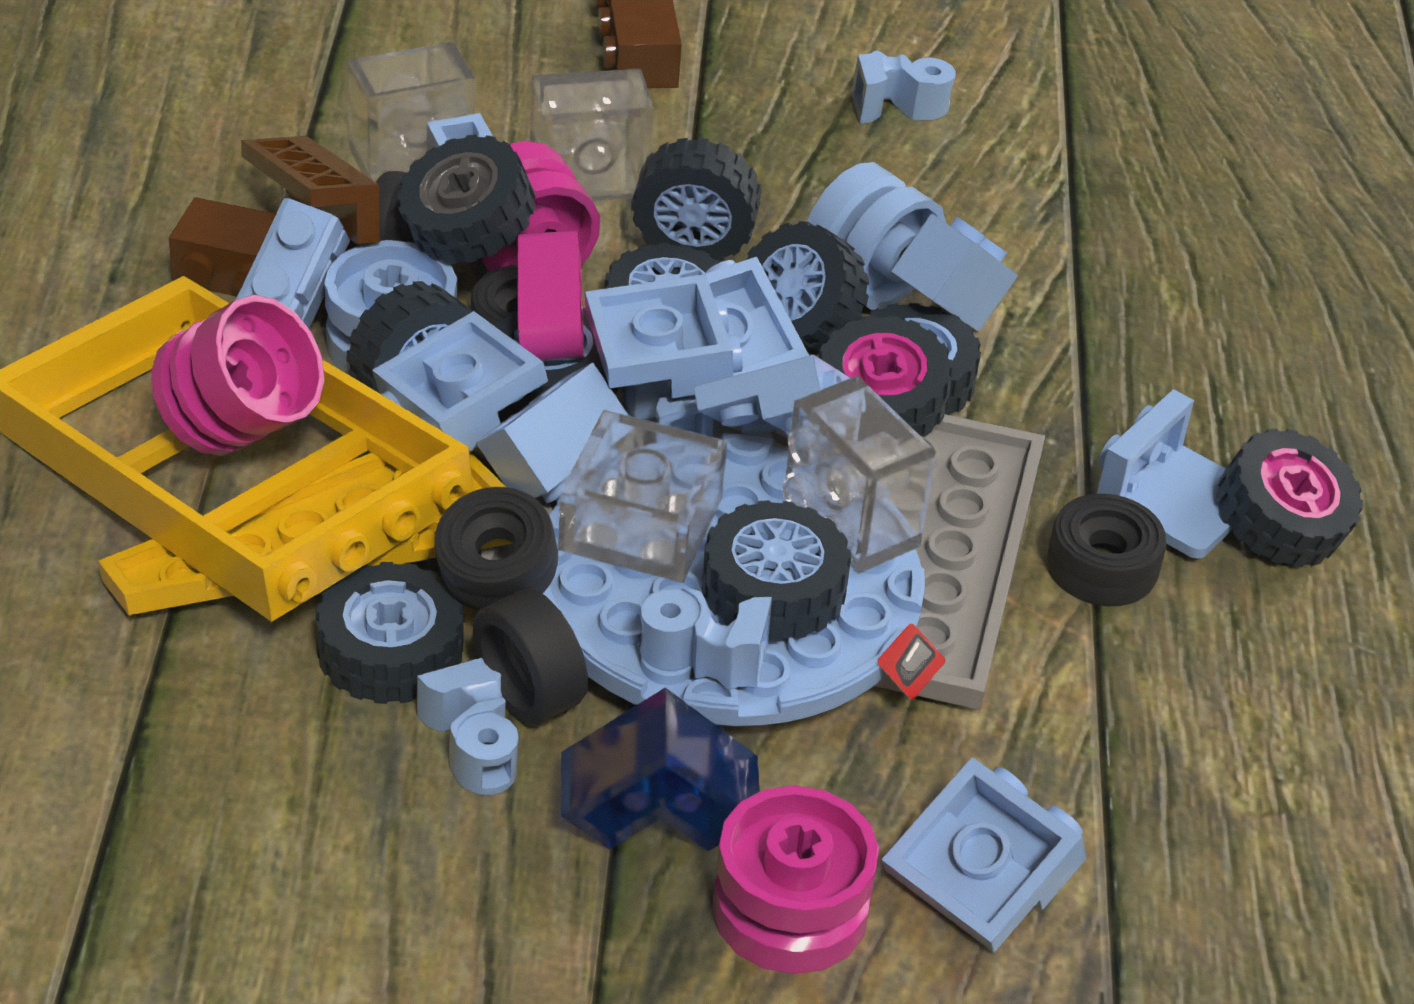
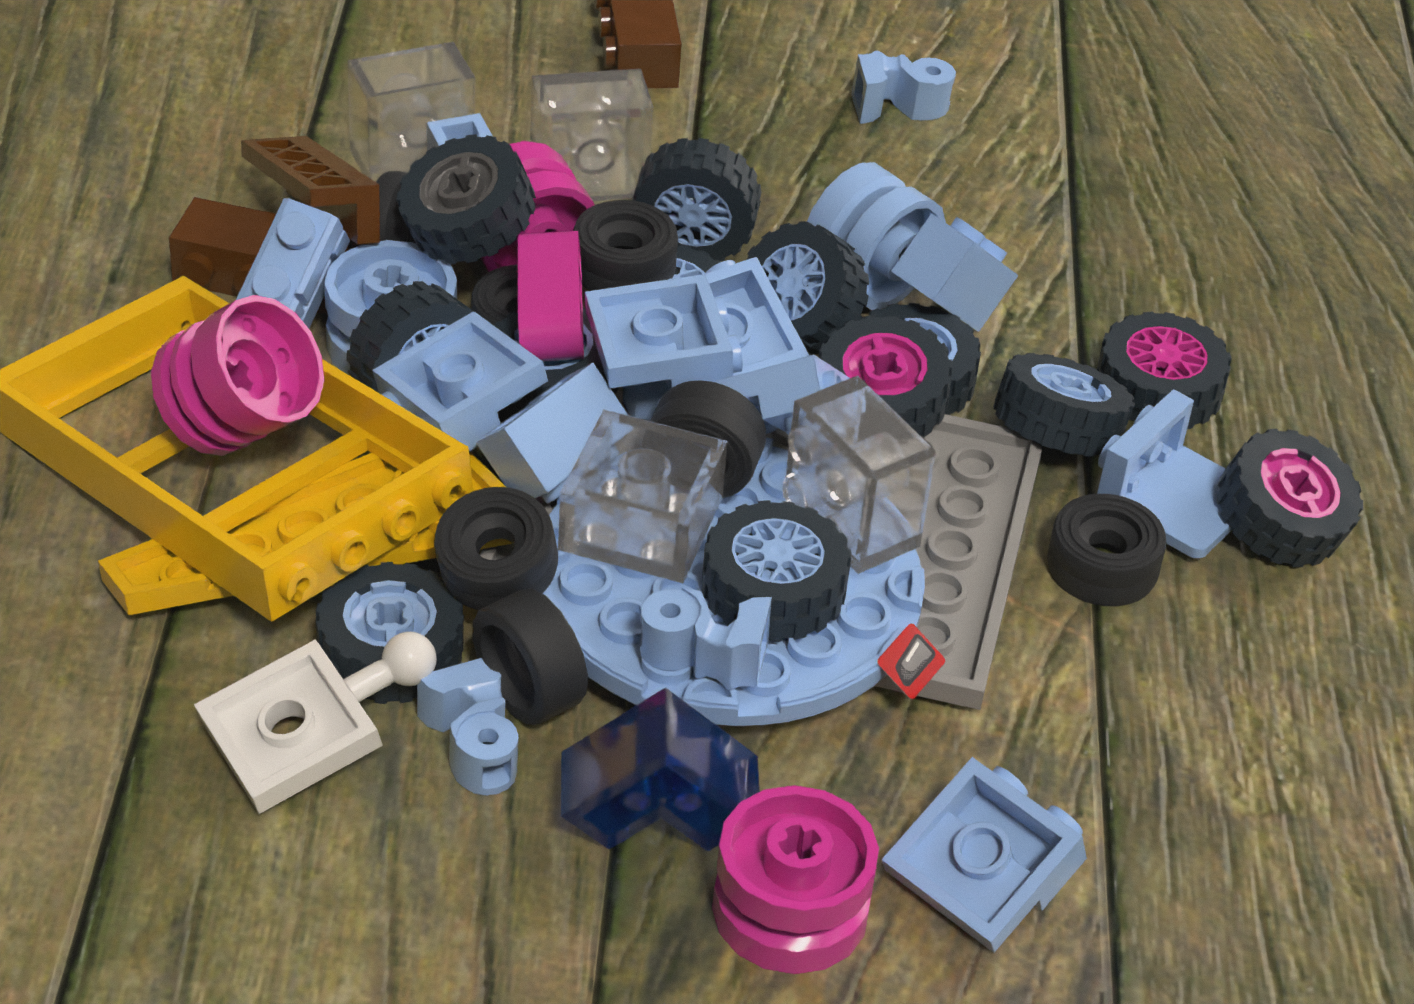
(311, 688): none -> white plate
(625, 244): none -> black tyre
(721, 414): none -> black tyre
(1062, 403): none -> black wheel
(1166, 353): none -> black wheel

